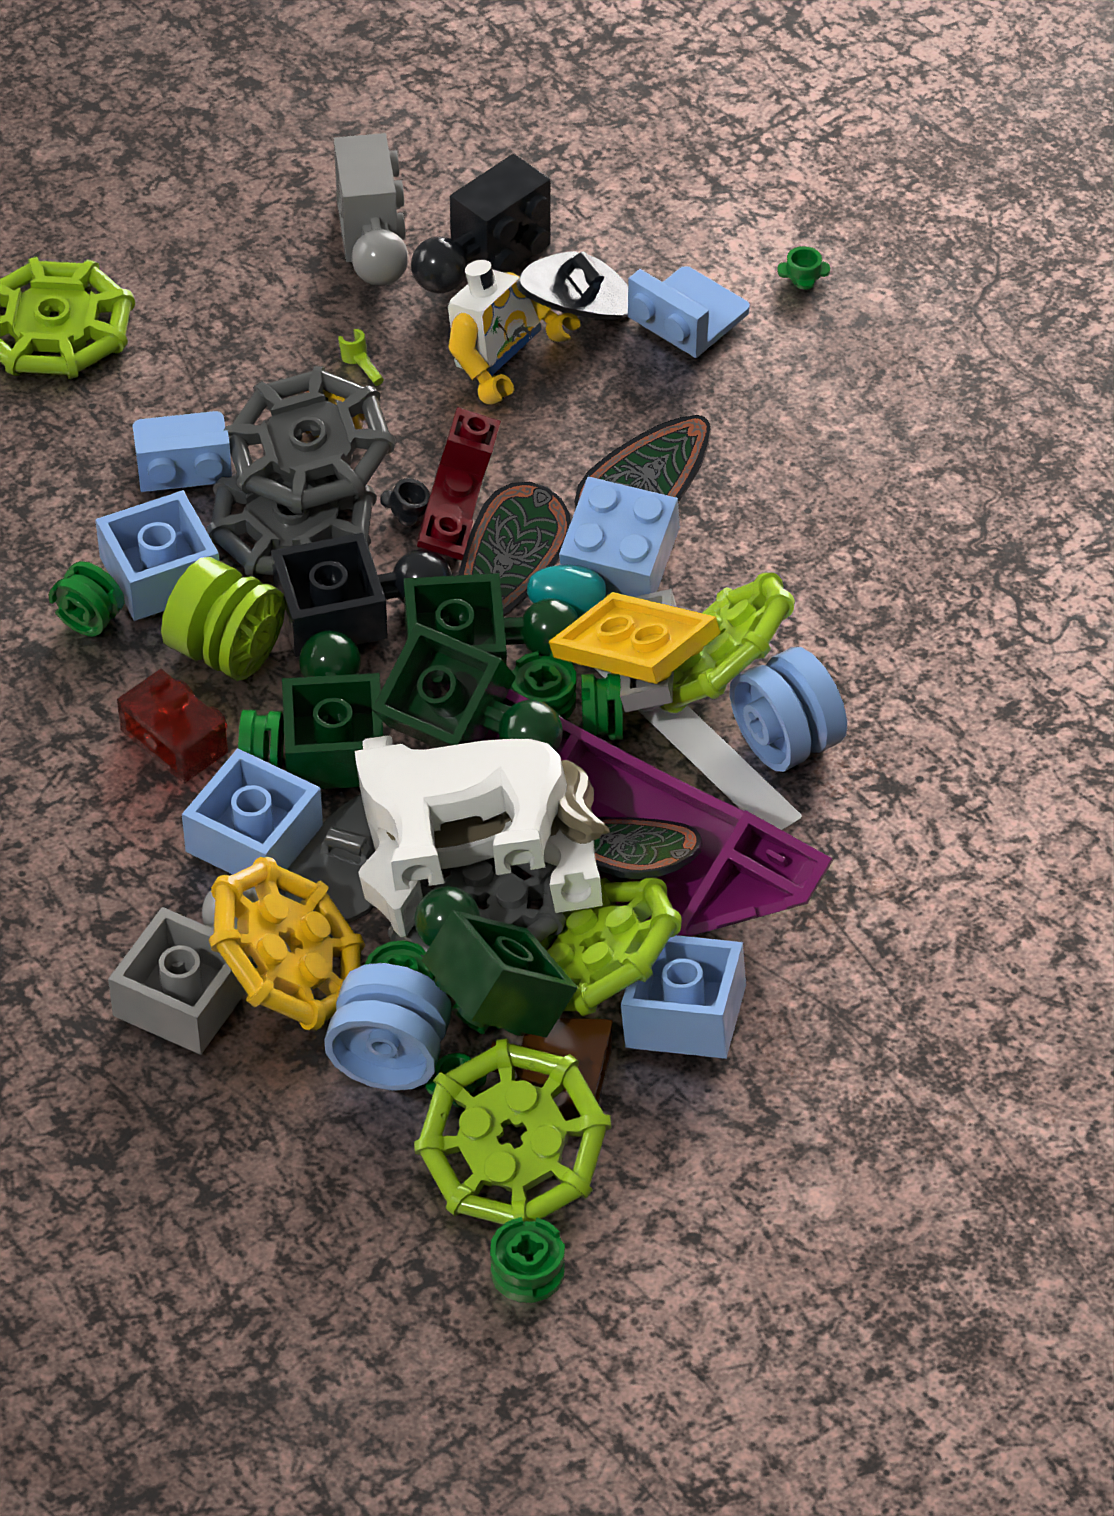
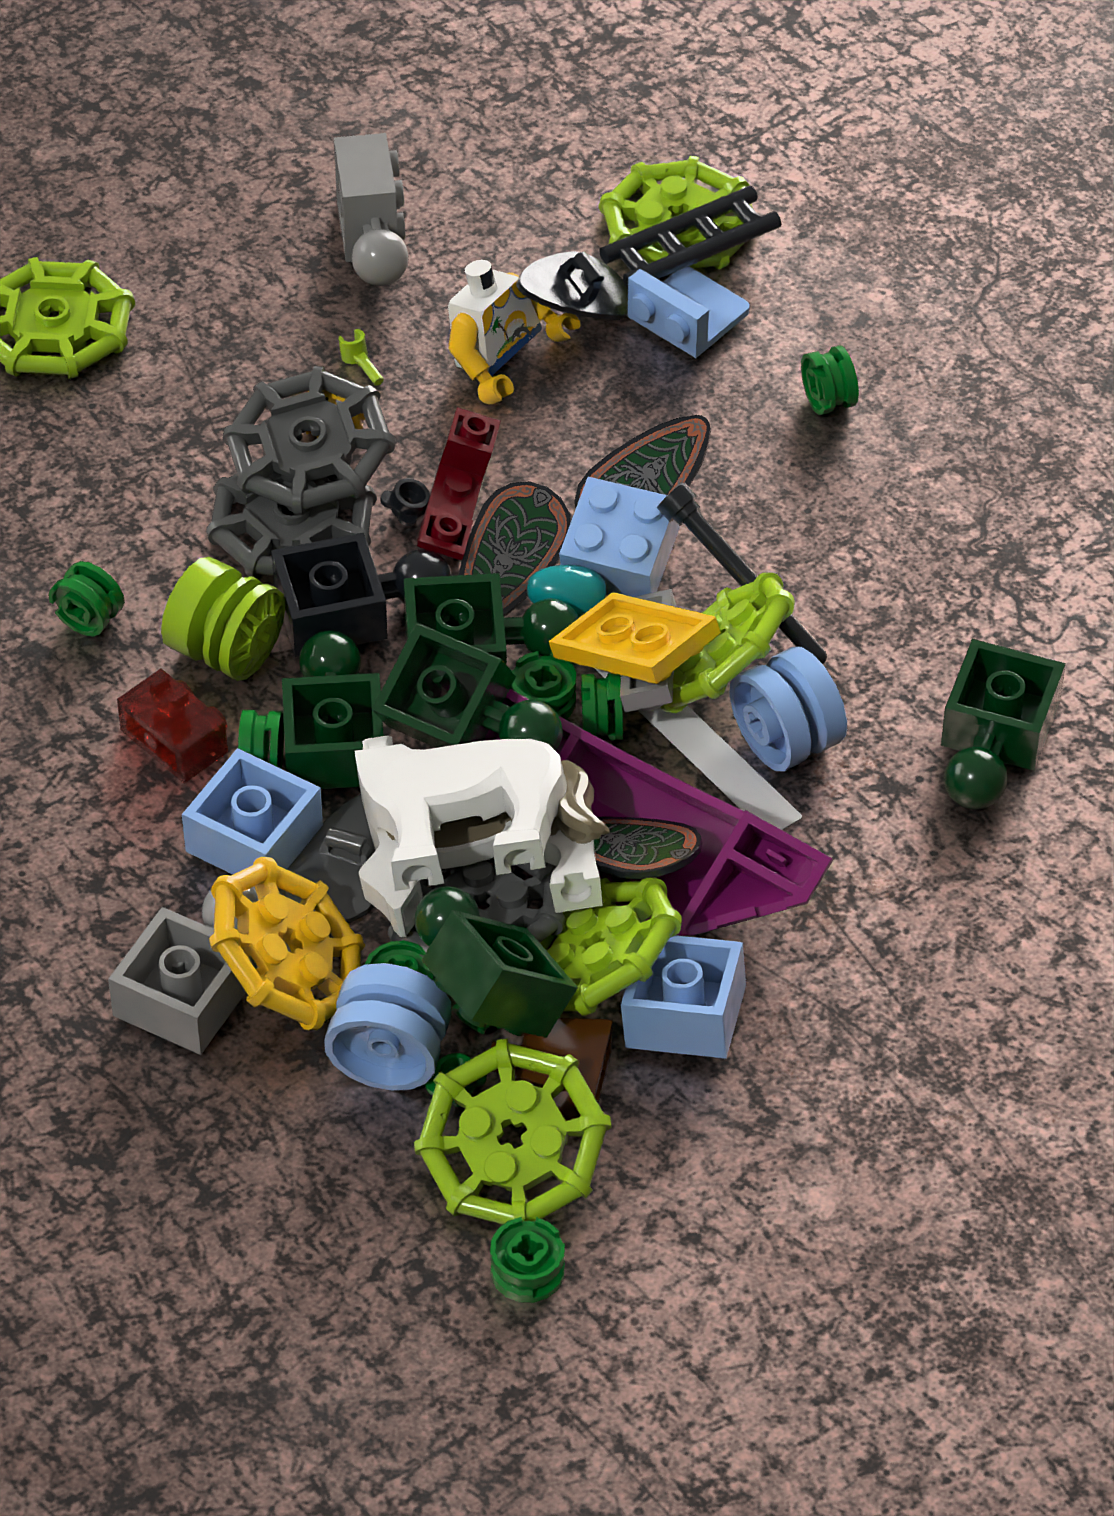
(151, 549): light blue brick -> none
(181, 450): light blue bracket -> none
(492, 218): black brick -> none
(669, 200): none -> lime plate
(683, 508): none -> black piece
(702, 219): none -> black bar
(803, 267): green plate -> none
(829, 379): none -> green wheel
(997, 717): none -> dark green brick

